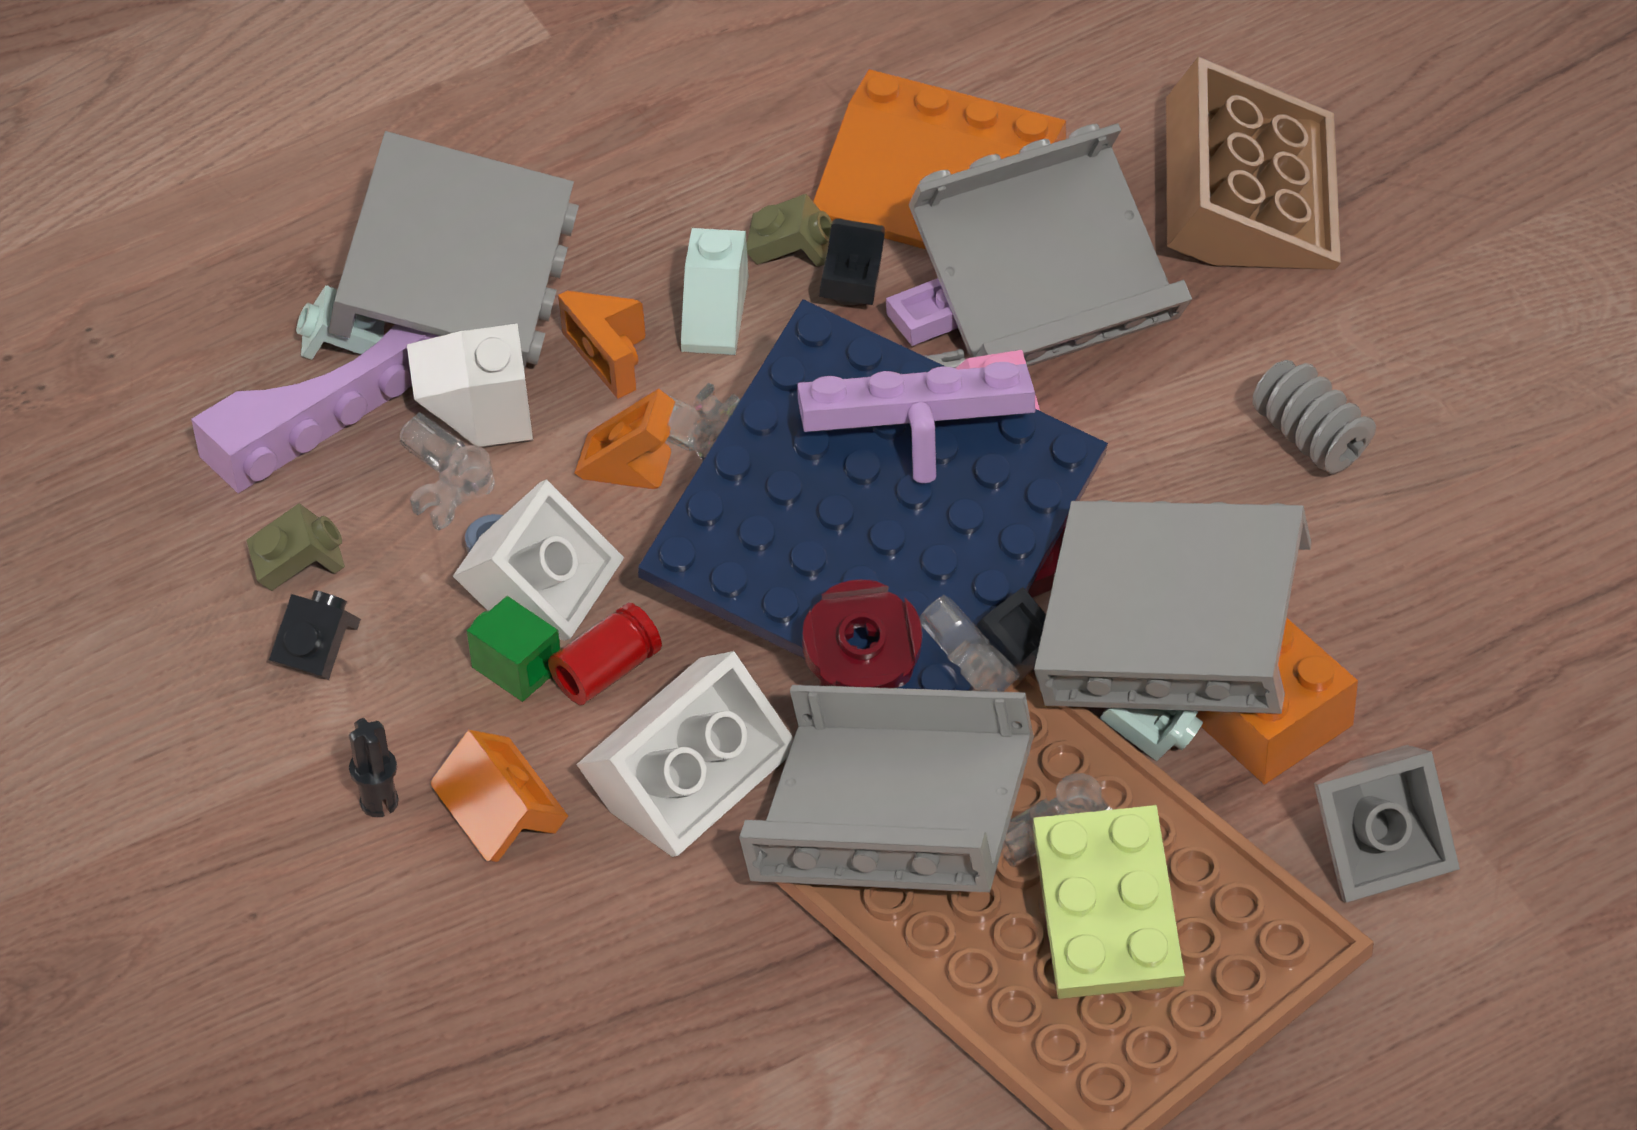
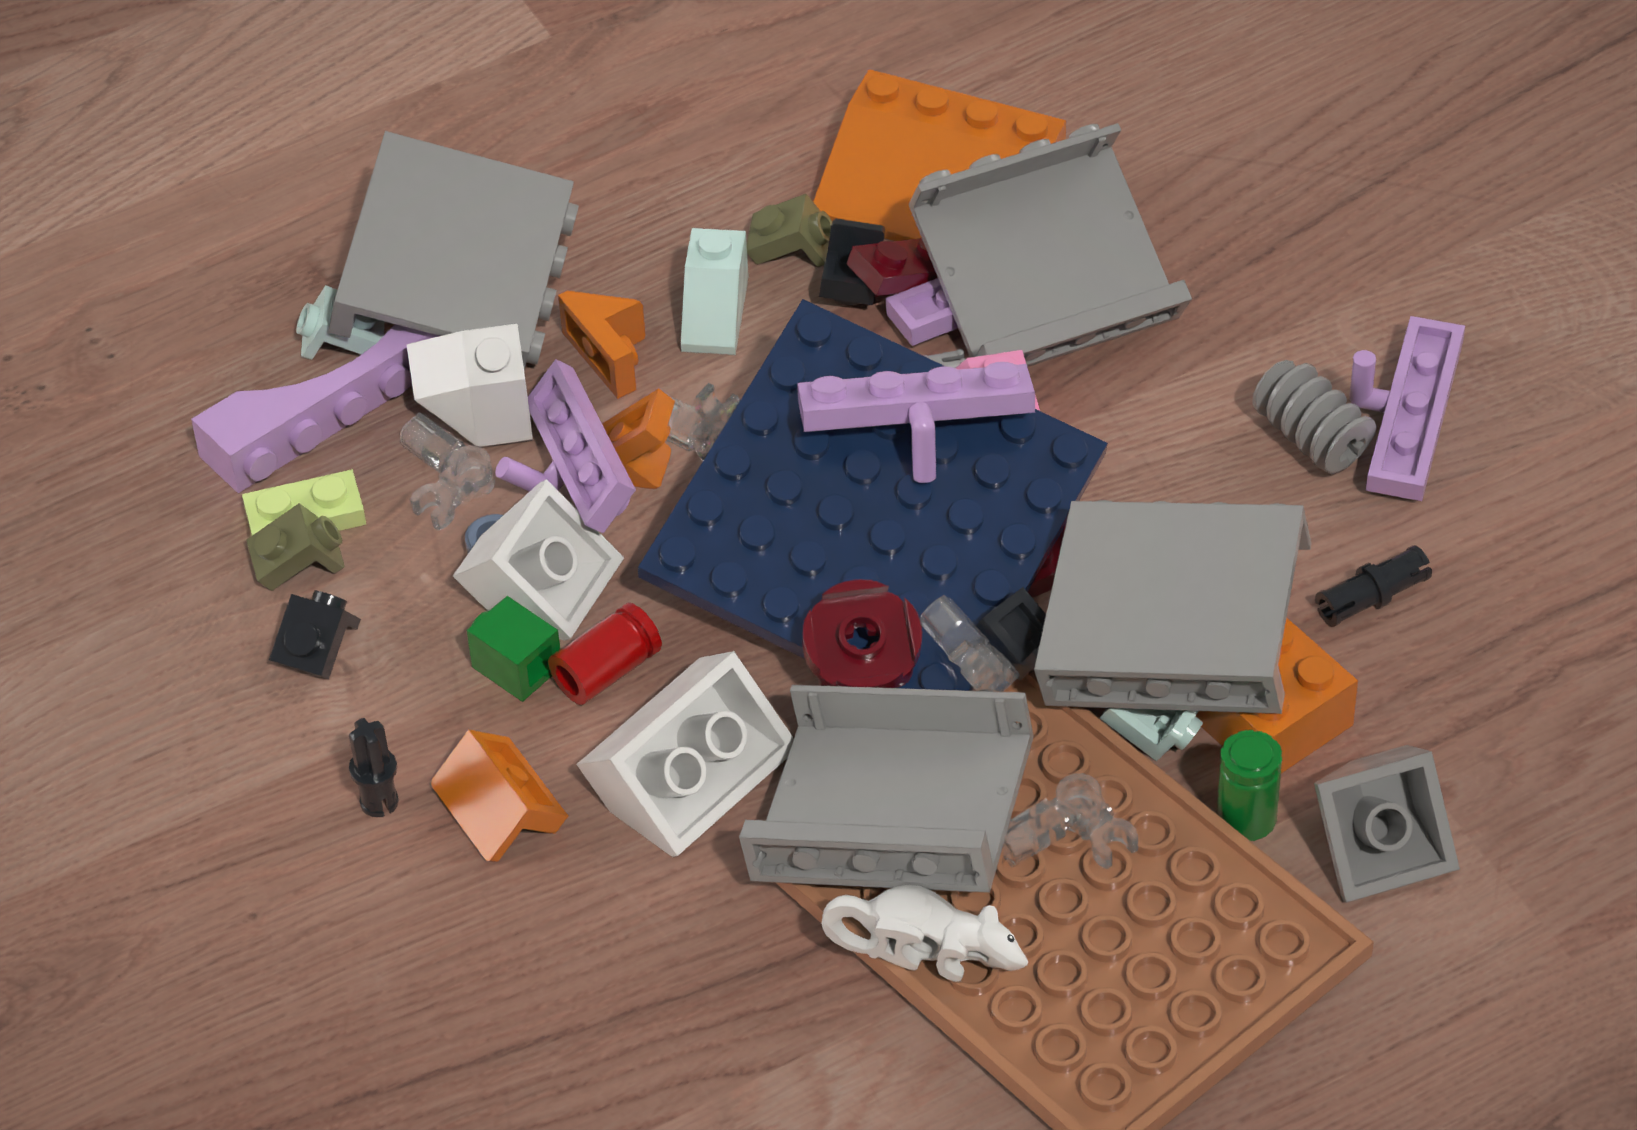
(326, 495): none -> yellowish green plate
(578, 447): none -> lavender plate
(892, 265): none -> dark red plate
(920, 925): none -> white animal
(1108, 902): yellowish green plate -> none
(1249, 173): medium nougat slope -> none
(1250, 783): none -> green piece
(1373, 585): none -> black pin
(1411, 407): none -> lavender plate

